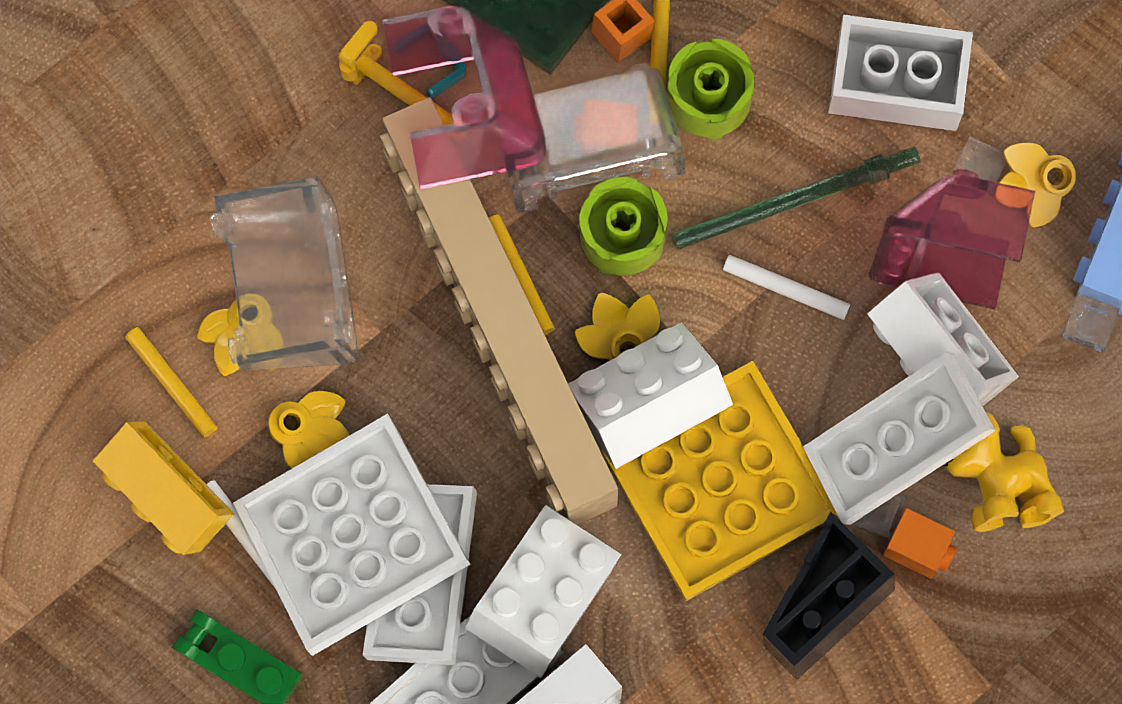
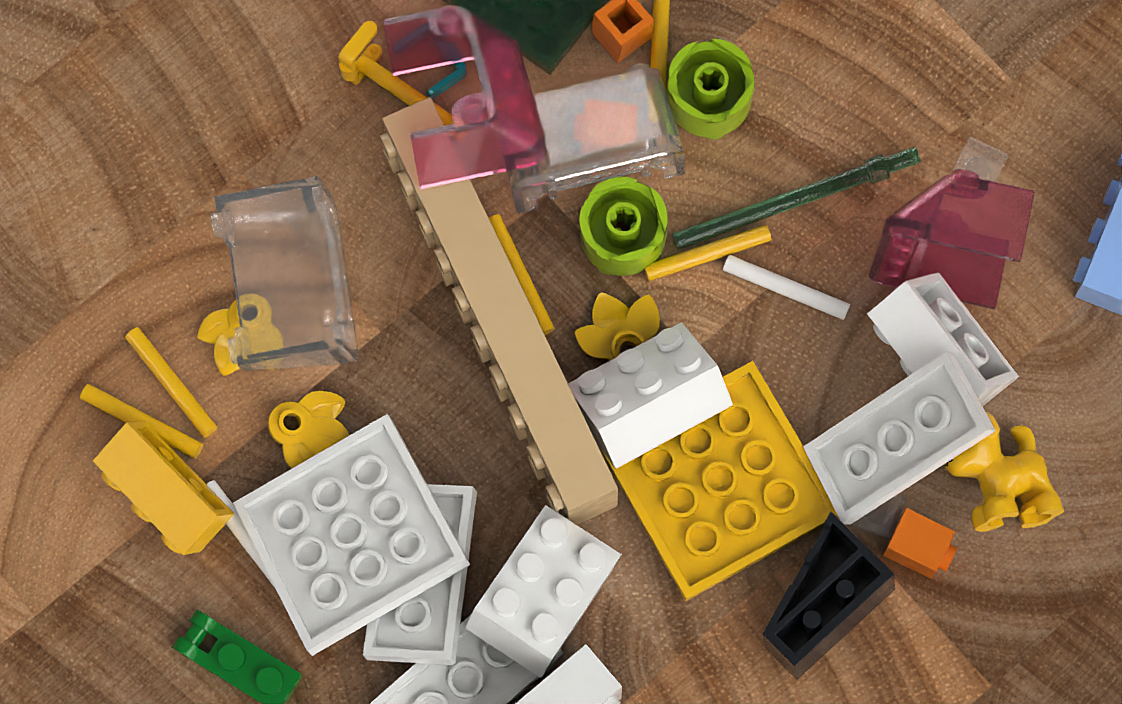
(130, 414): none -> yellow bar
(708, 252): none -> yellow bar
(900, 72): white brick -> none
(1030, 169): yellow plate -> none
(1090, 322): clear plate -> none

